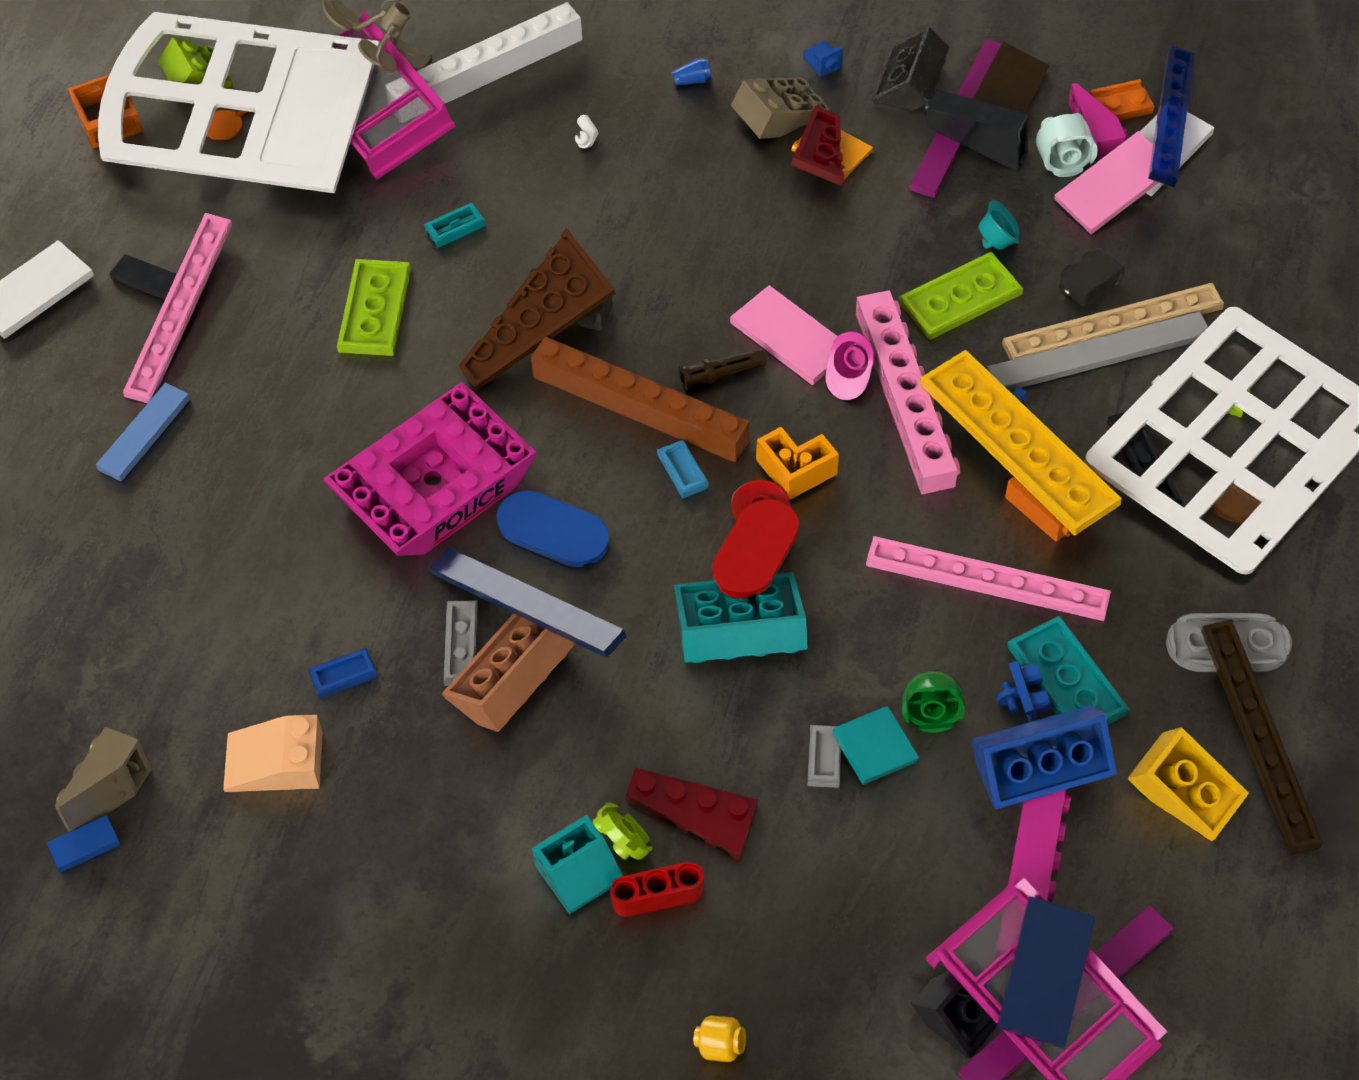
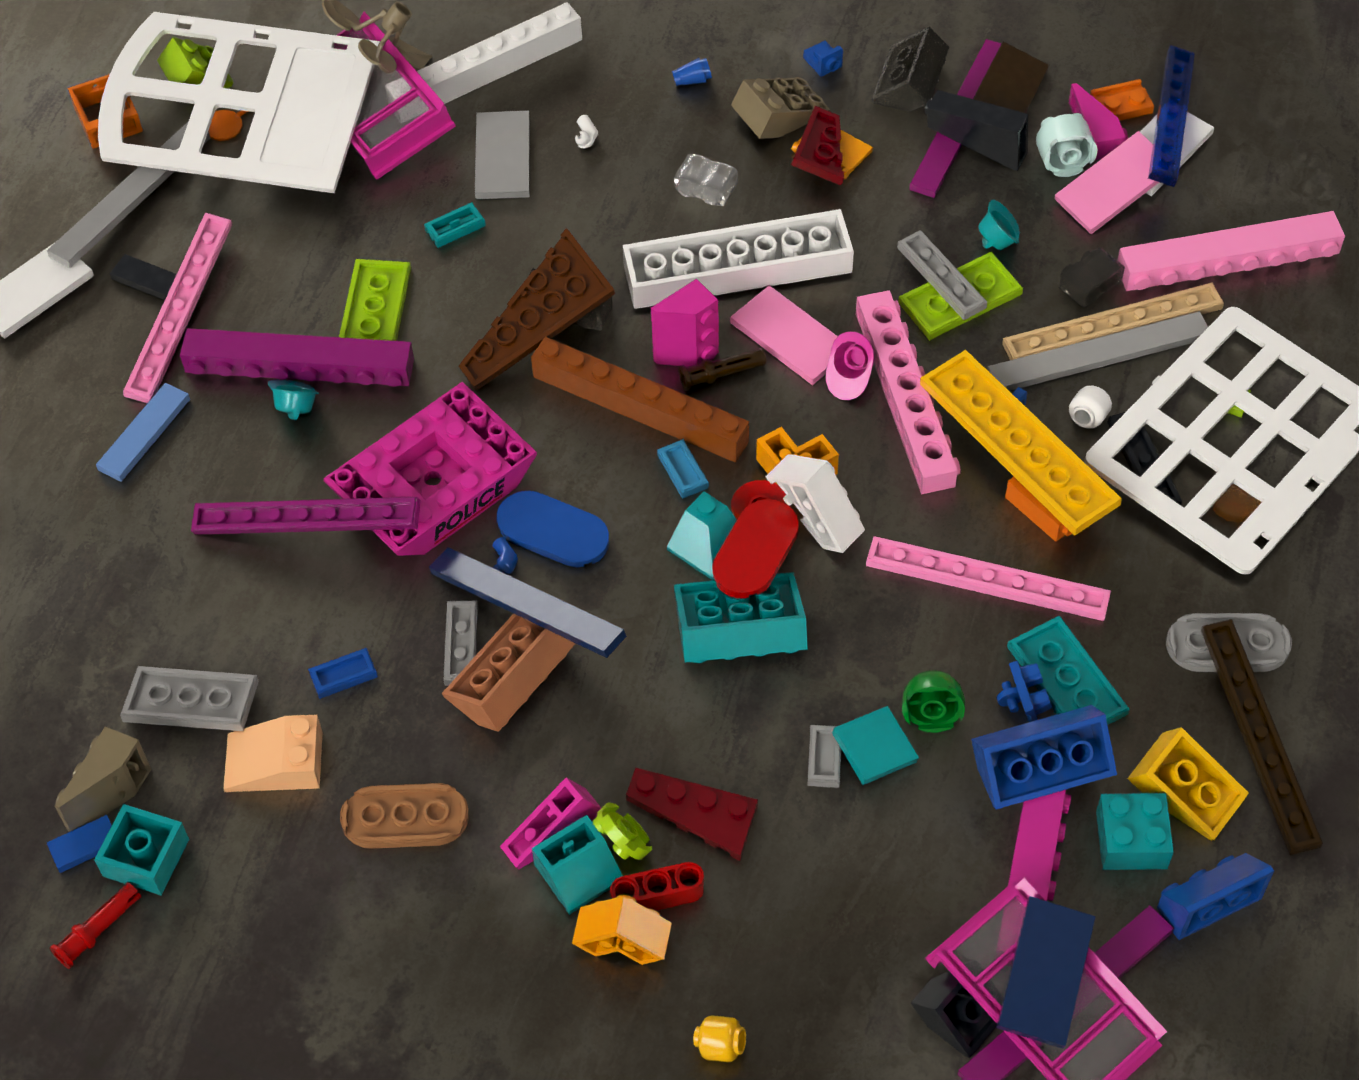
(84, 934): none -> red pin
(112, 209): none -> light grey tile
(142, 849): none -> teal brick
(190, 698): none -> light grey tile
(292, 397): none -> teal piece
(297, 357): none -> magenta brick
(306, 515): none -> magenta tile
(404, 815): none -> medium nougat tile
(502, 155): none -> light grey tile
(507, 557): none -> blue arm
(560, 809): none -> dark pink slope
(623, 928): none -> light orange brick
(686, 326): none -> dark pink slope
(702, 533): none -> teal slope
(706, 179): none -> clear brick
(740, 257): none -> white brick
(820, 499): none -> white wedge
(942, 275): none -> light grey tile
(1090, 407): none -> white head
(1134, 831): none -> teal brick
(1214, 894): none -> blue slope
(1231, 250): none -> bright pink brick

